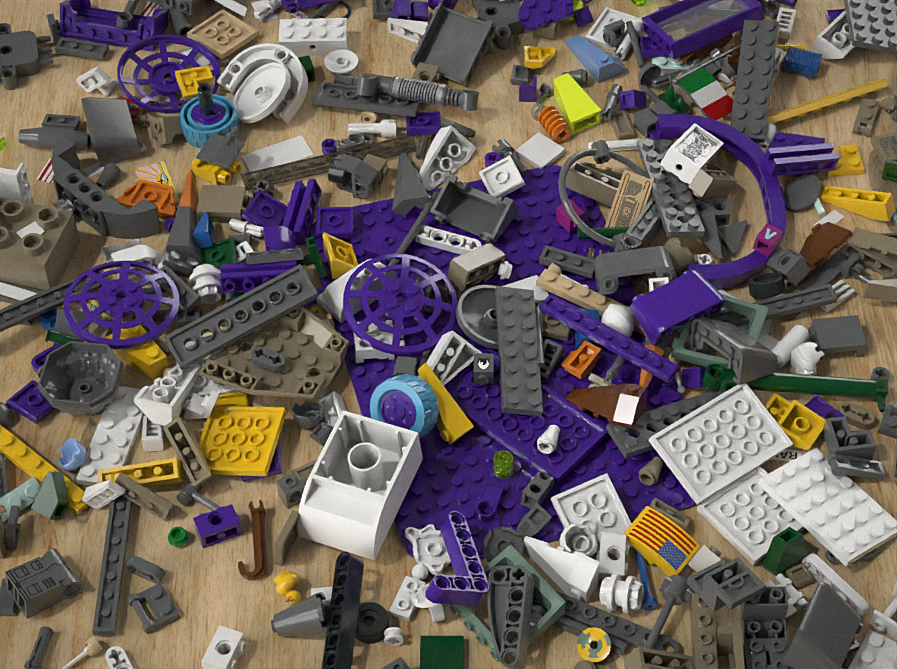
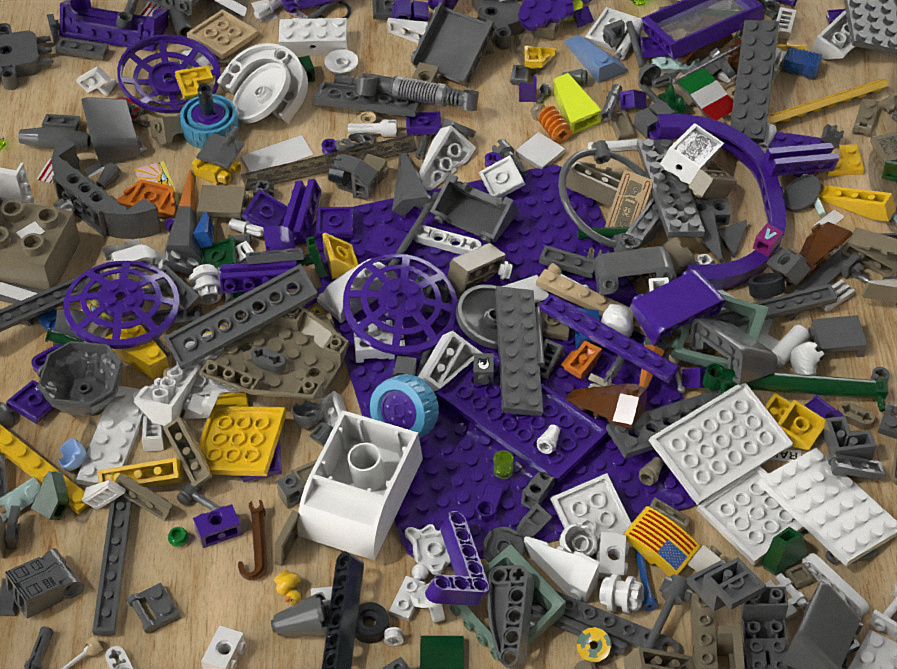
(145, 569): dark grey beam -> none
(451, 419): yellow slope -> none
(564, 219): magenta brick -> none
(831, 135): none -> dark grey tile

